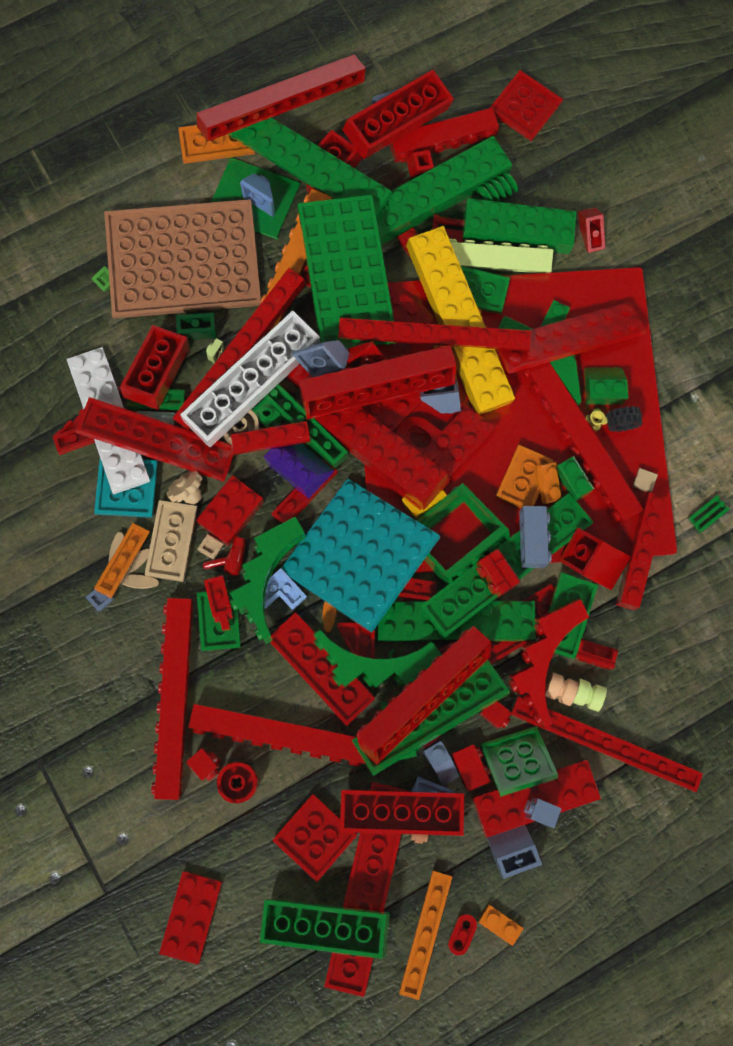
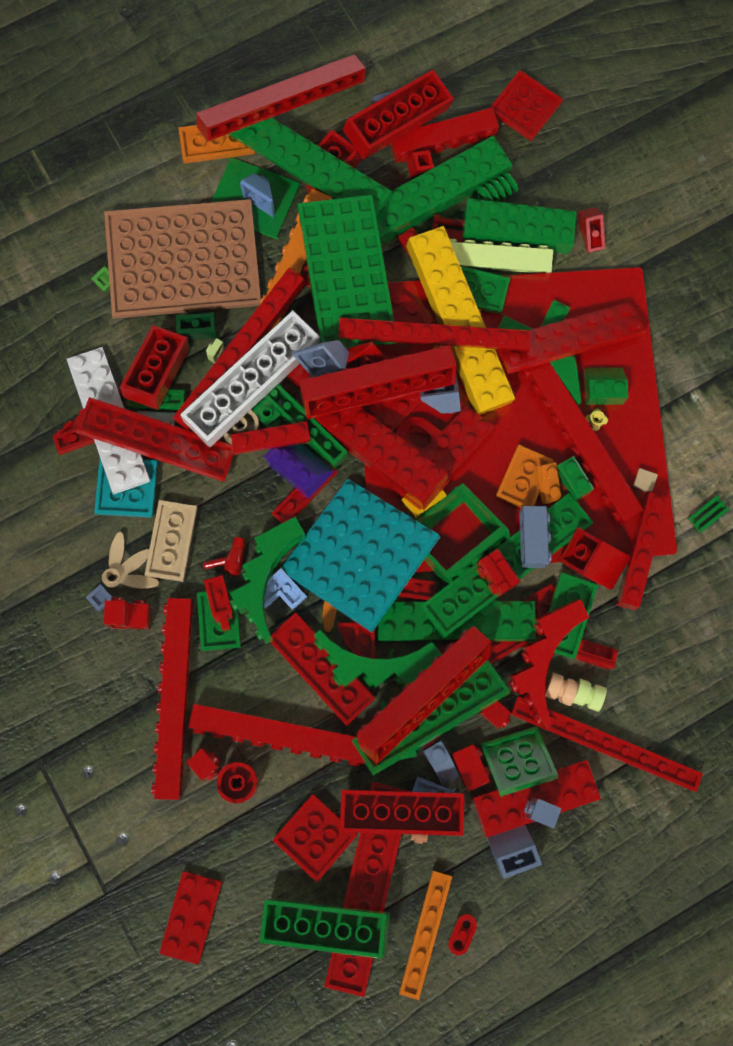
(121, 560): orange plate -> none
(124, 615): none -> red brick
(186, 488): tan plant -> none
(210, 546): tan tile -> none
(230, 511): red brick -> none
(500, 925): orange plate -> none
(624, 419): black tyre -> none

